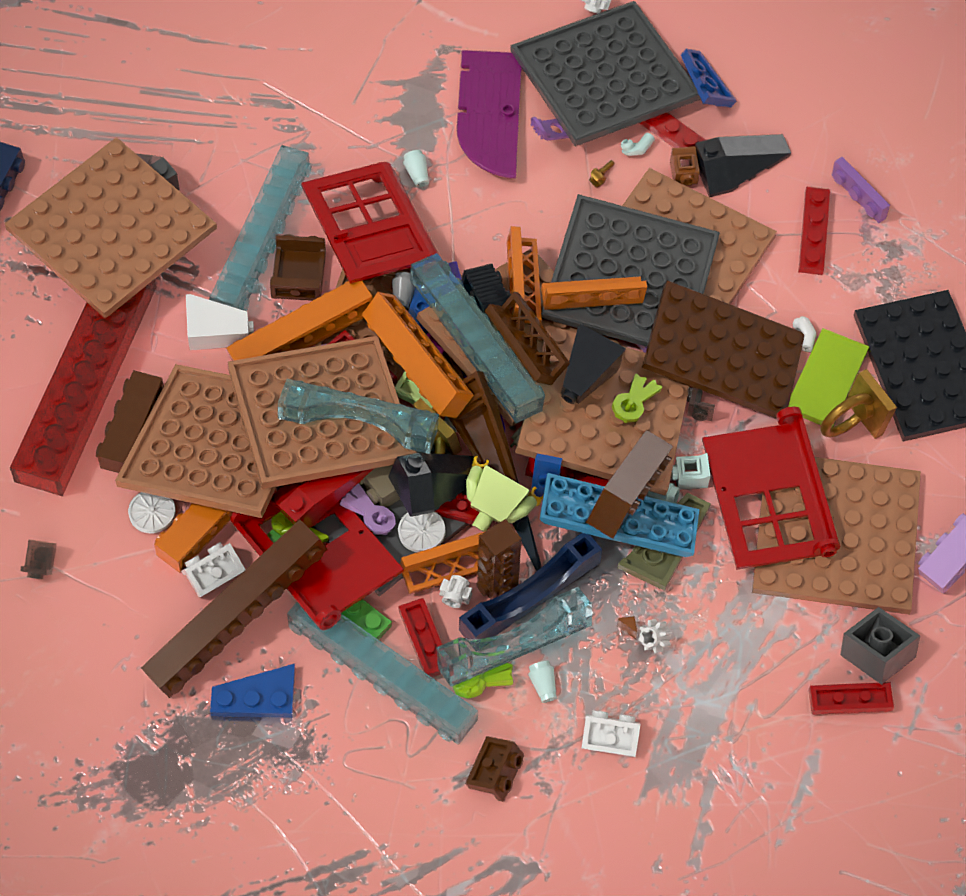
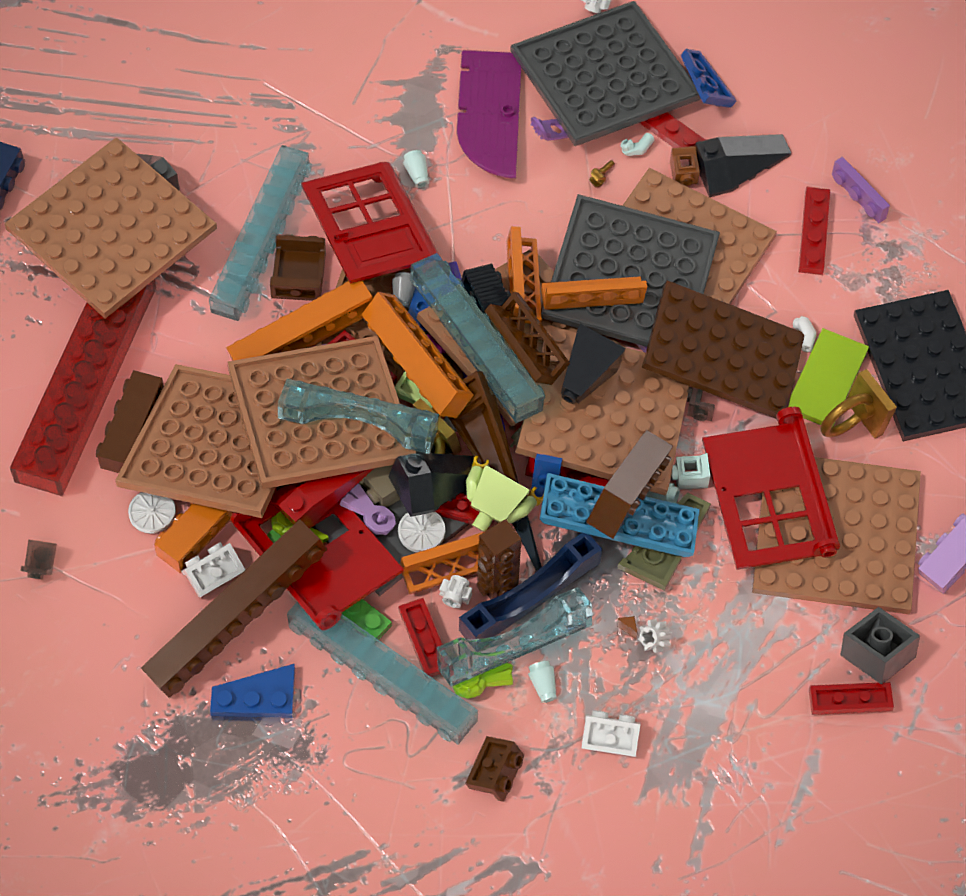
(214, 324): white slope -> none
(630, 405): lime piece -> none

